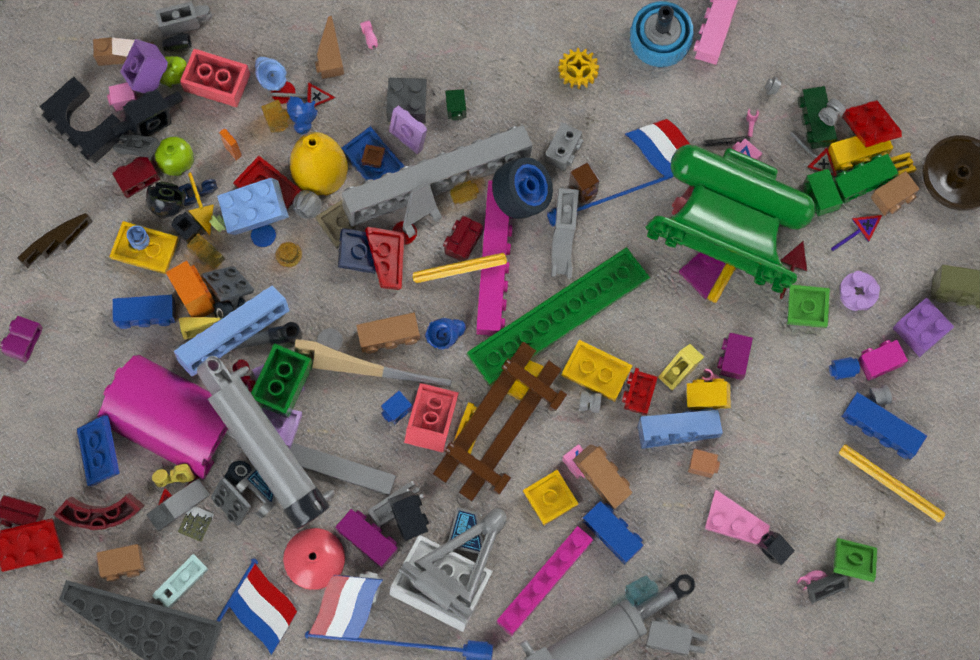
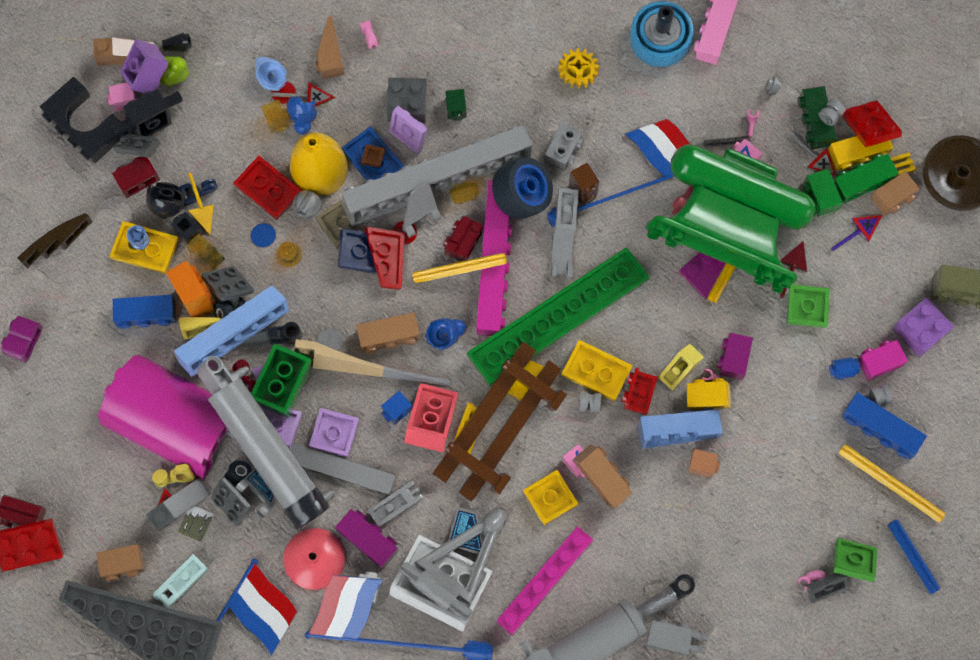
(98, 451): blue tile -> none
(98, 517): dark red brick -> none
(174, 156): lime cylinder -> none
(182, 18): light grey hinge -> none
(215, 78): coral brick -> none
(218, 223): yellowish green plate -> none
(230, 144): orange tile -> none
(252, 206): light blue brick -> none
(334, 432): none -> lavender plate
(409, 515): black brick -> none
(613, 532): blue brick -> none
(641, 586): clear light blue brick -> none
(734, 521): bright pink wing -> none
(775, 547): black brick -> none
(859, 280): lavender plate -> none
(914, 556): none -> blue axle

